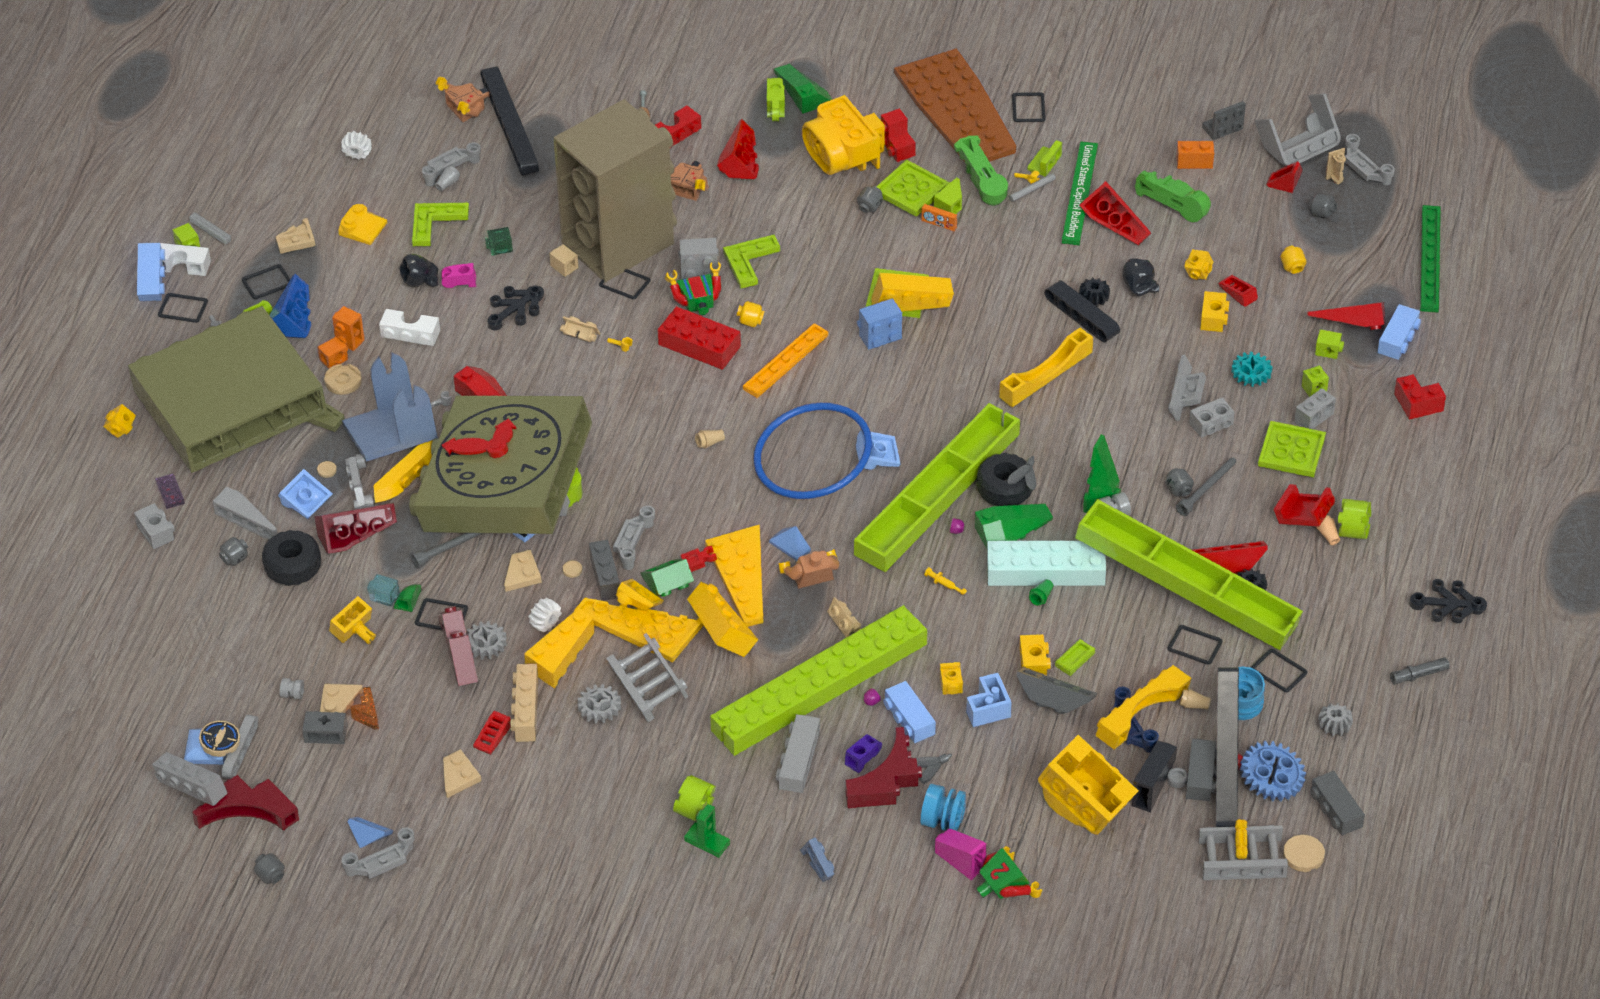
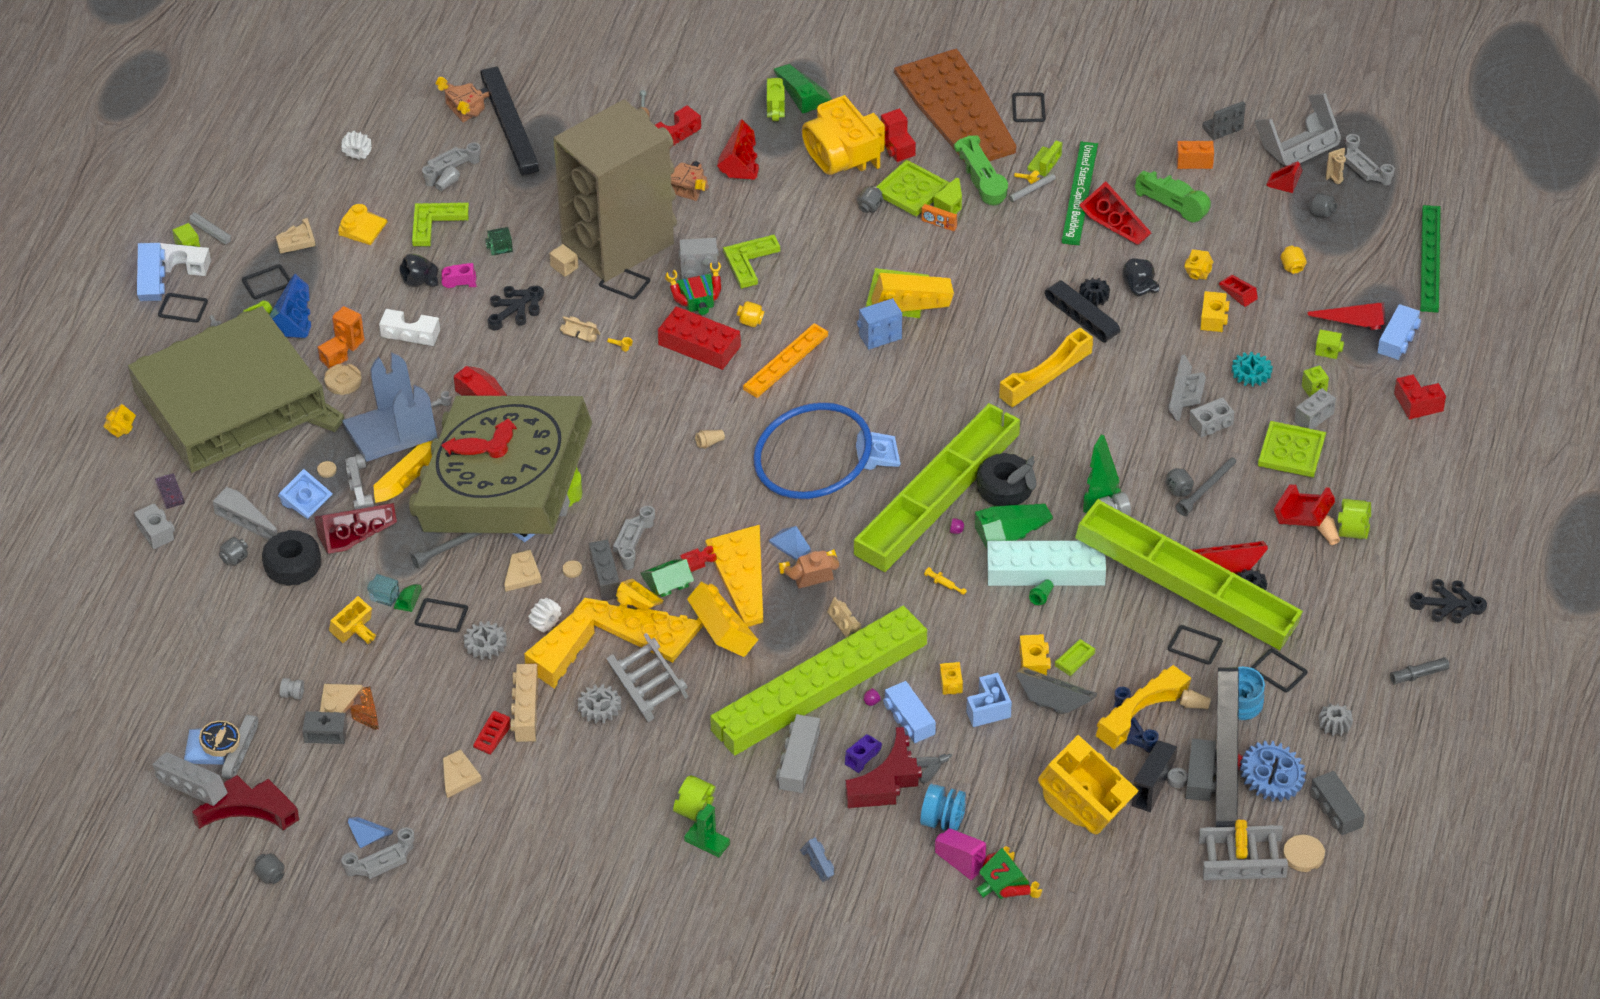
(458, 645): arch -> none

